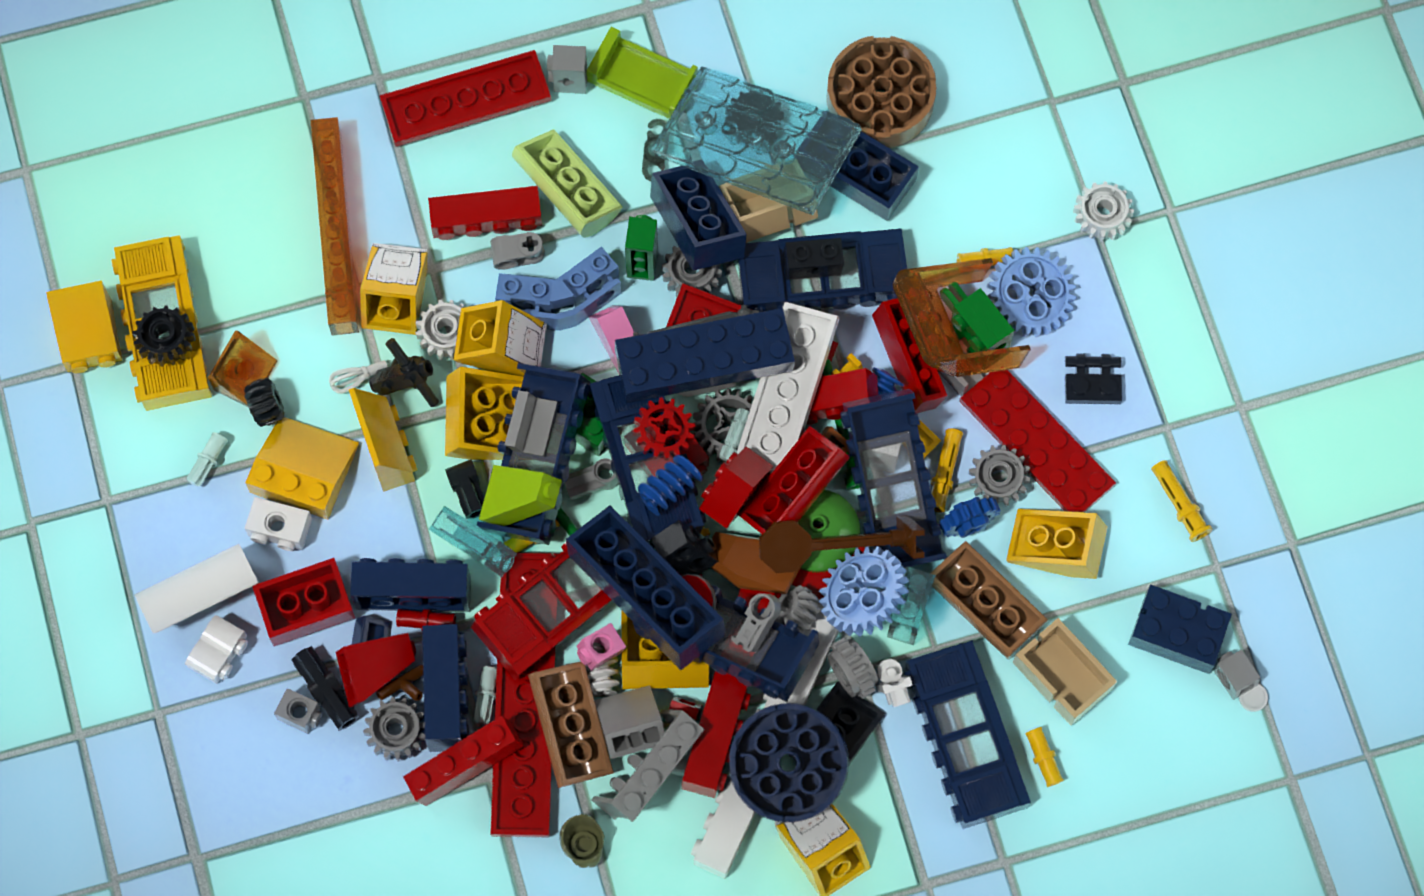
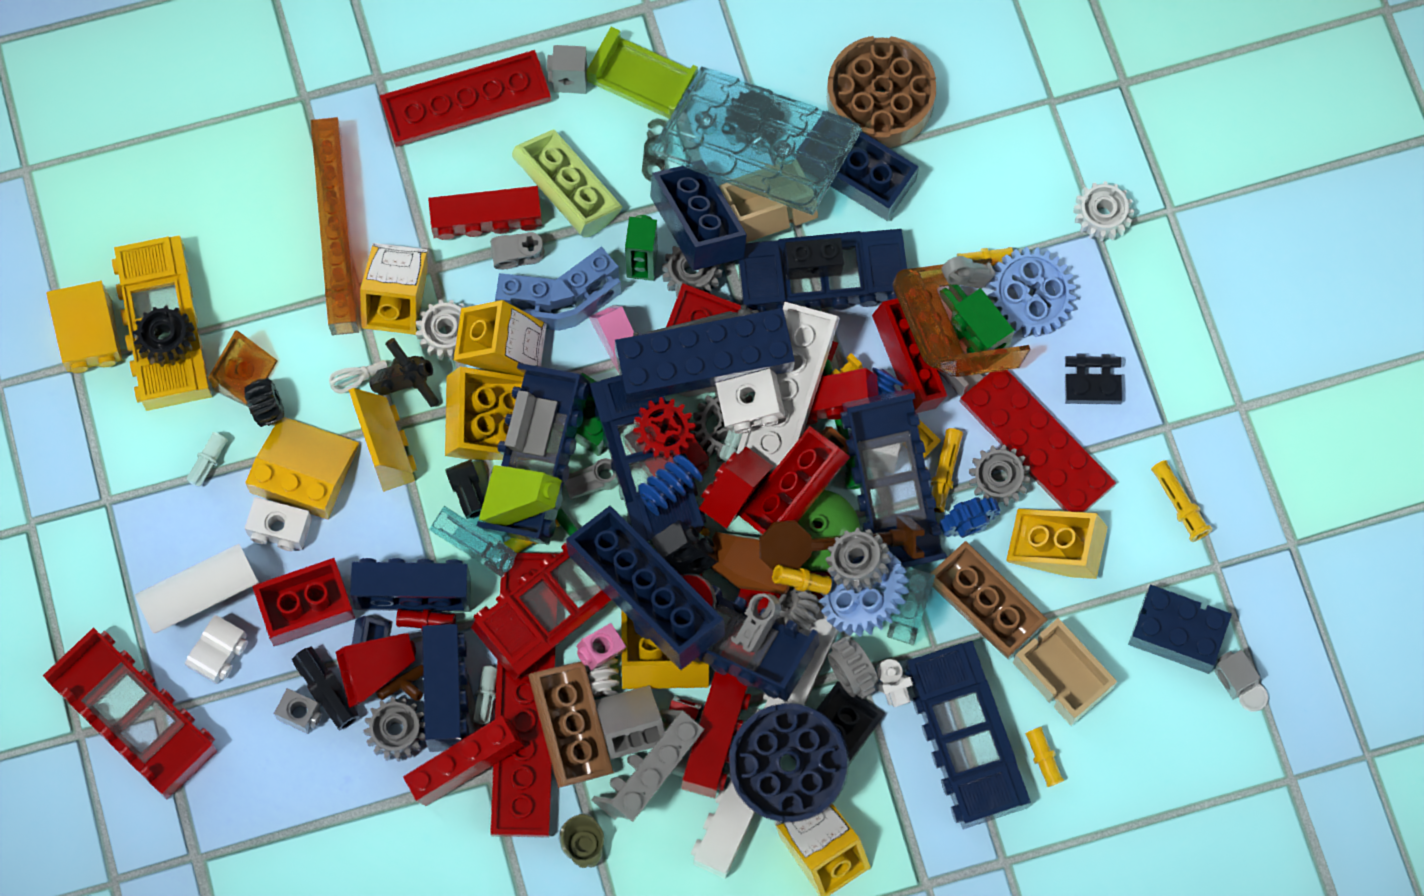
(131, 712): none -> red window
(765, 408): none -> white brick
(802, 579): none -> yellow pin
(852, 546): none -> light grey gear
(967, 273): none -> light grey piece

